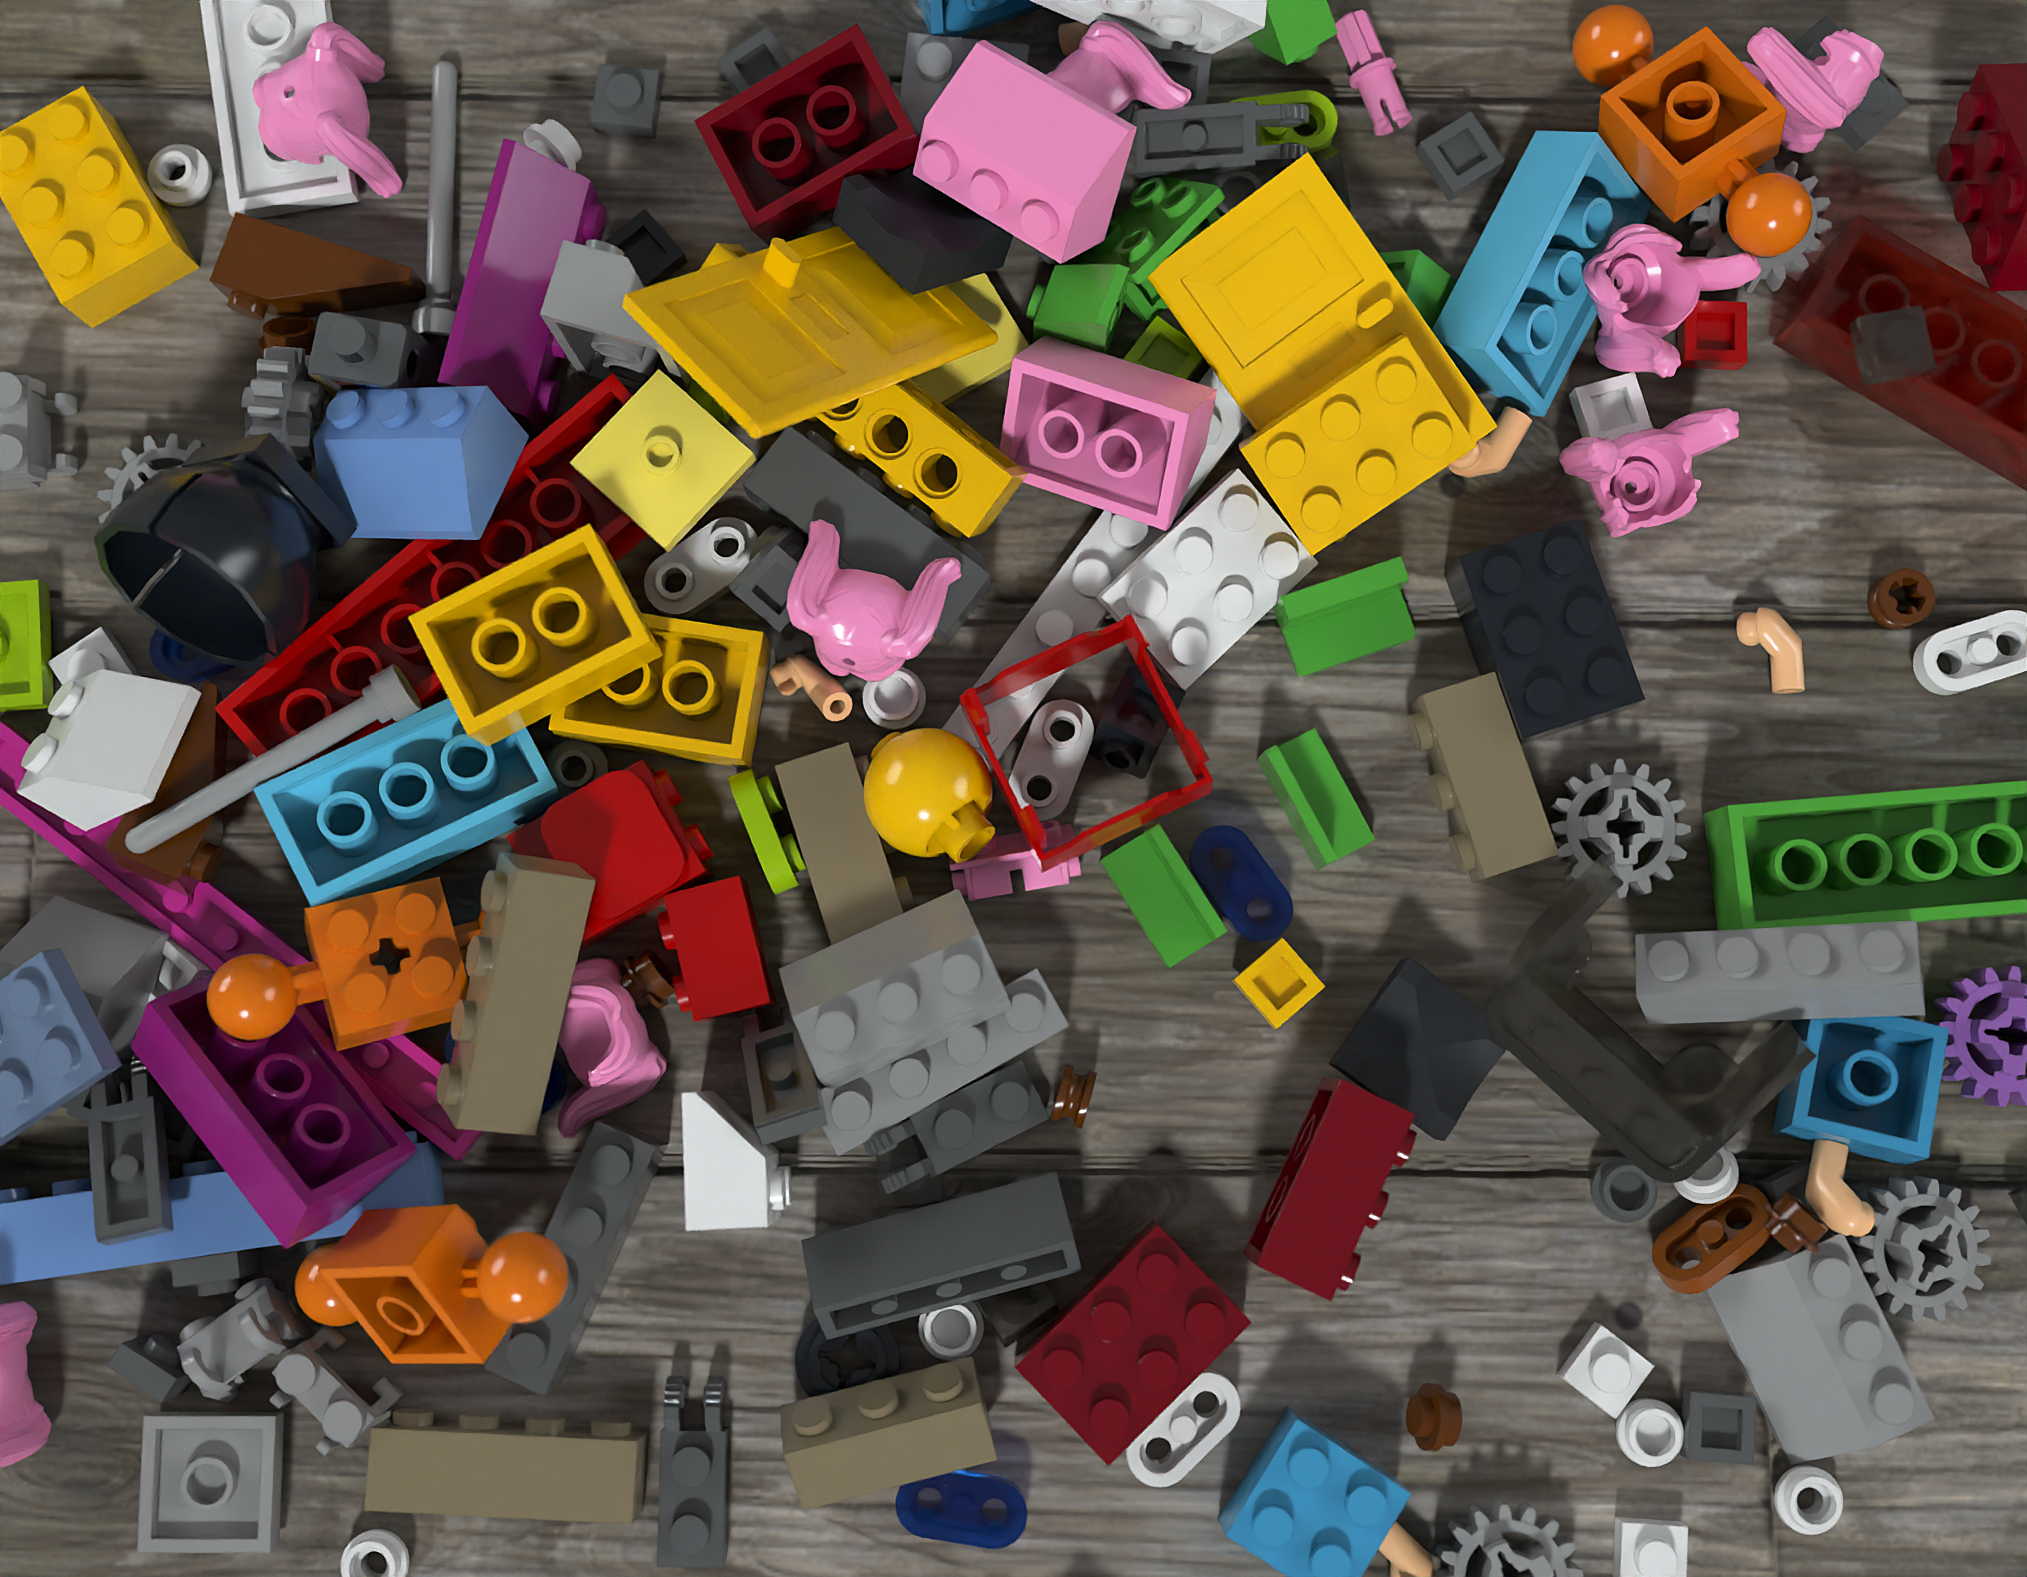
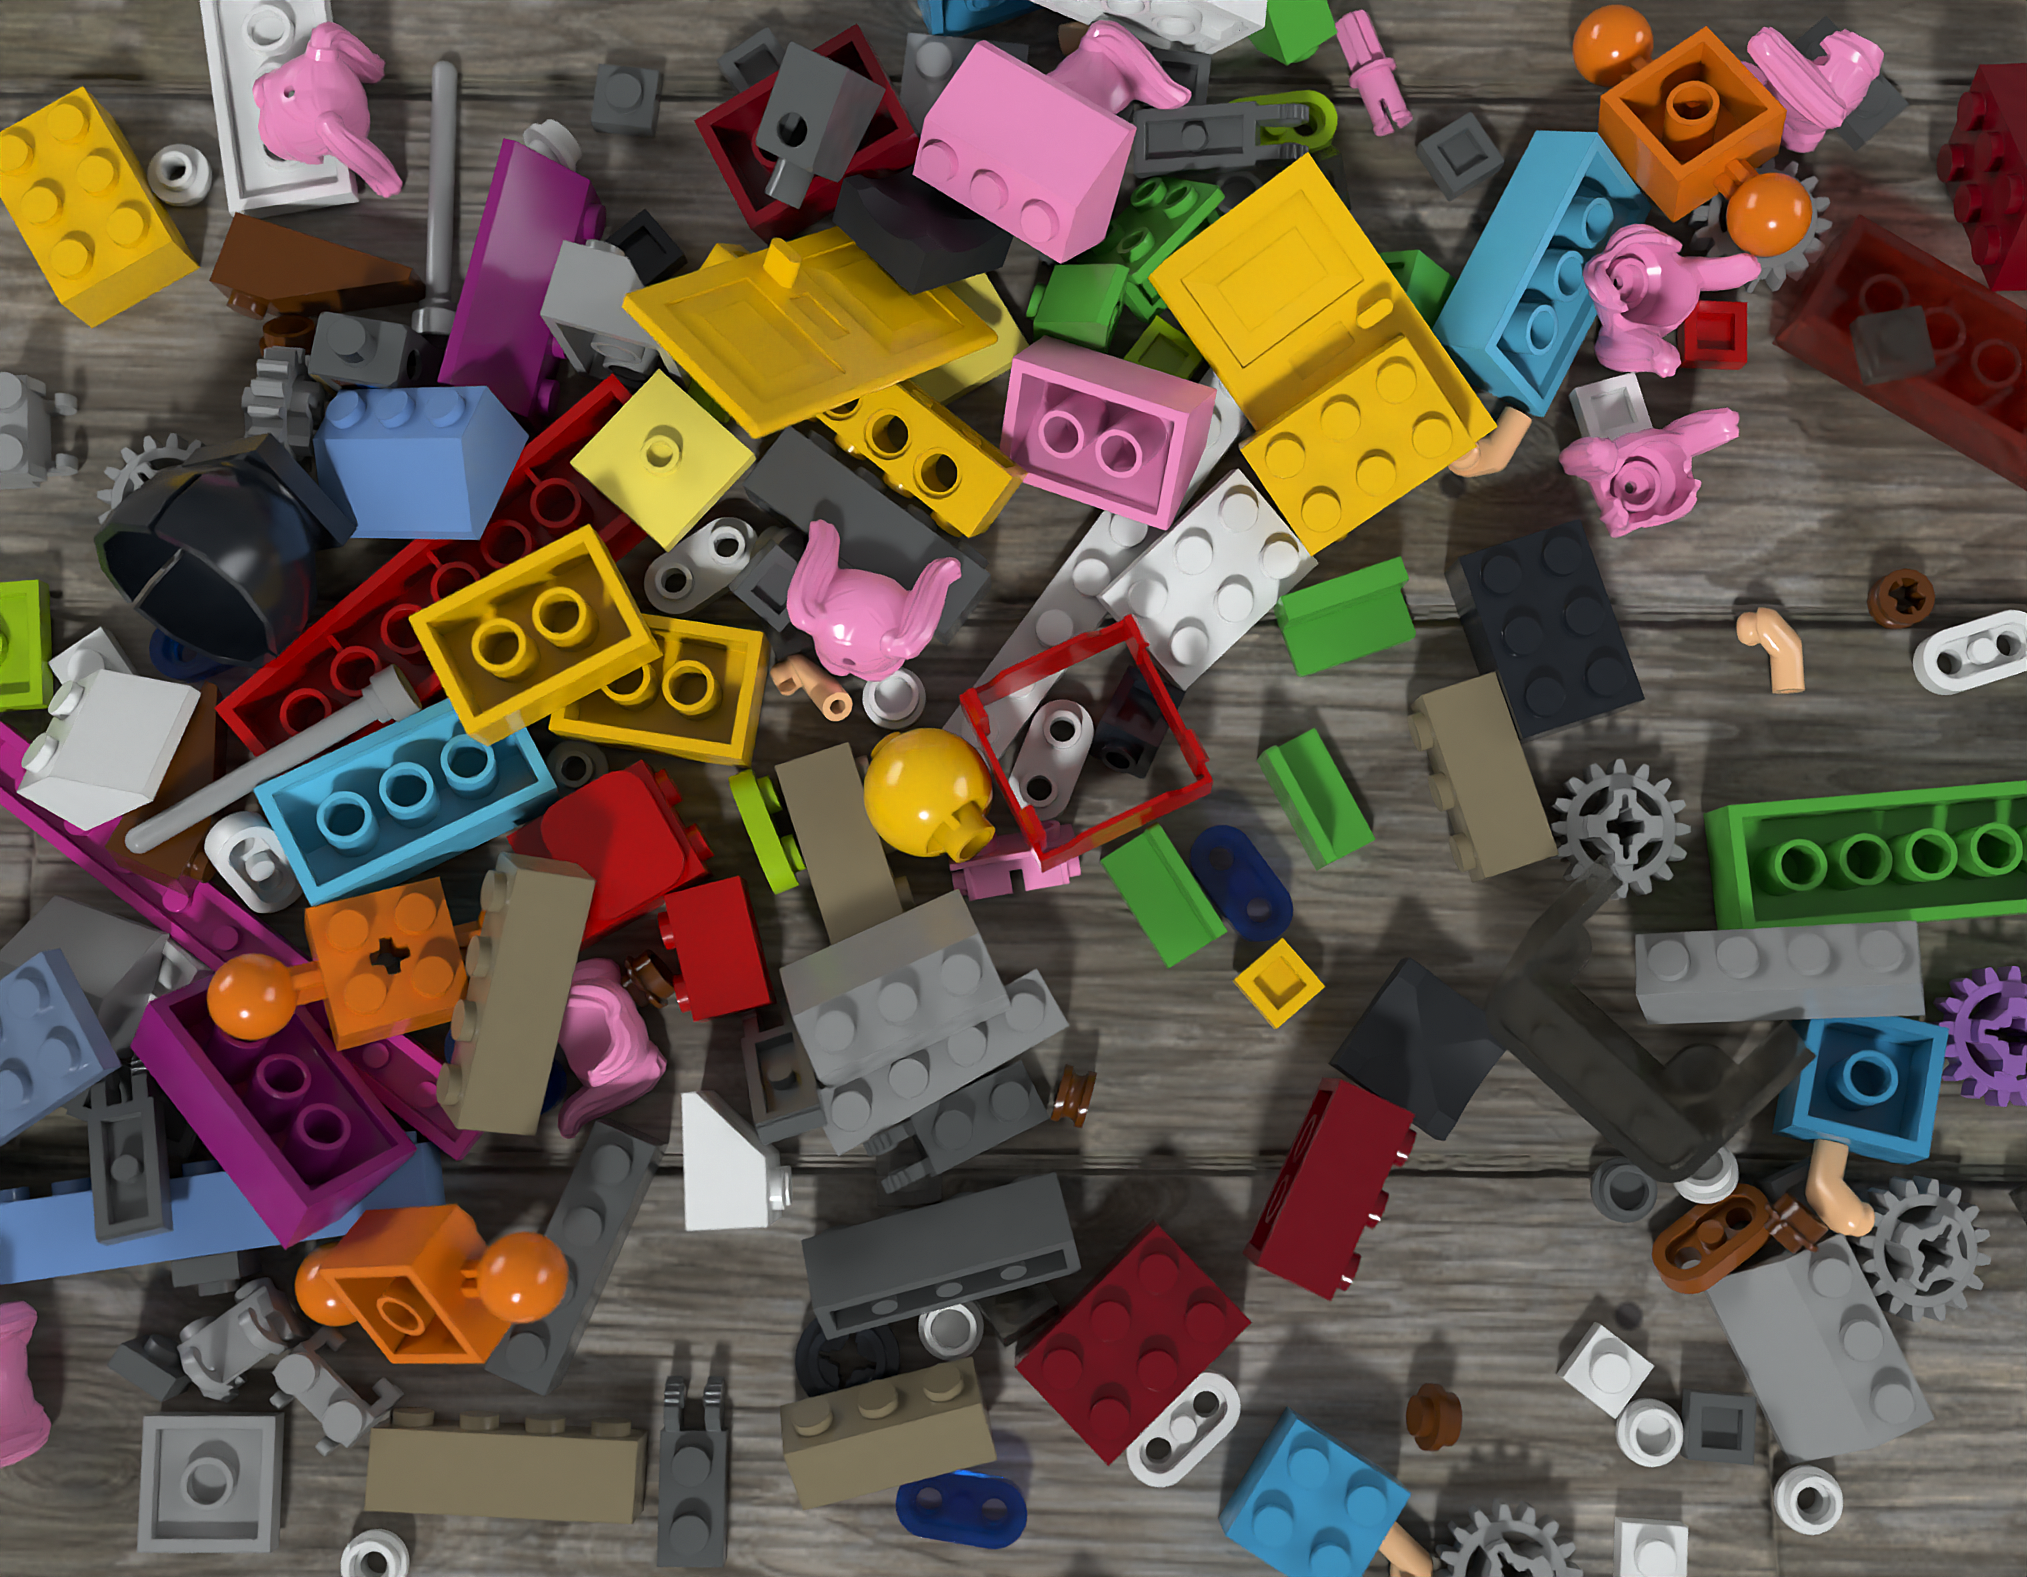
(253, 862): none -> white plate
(814, 121): none -> dark grey torso

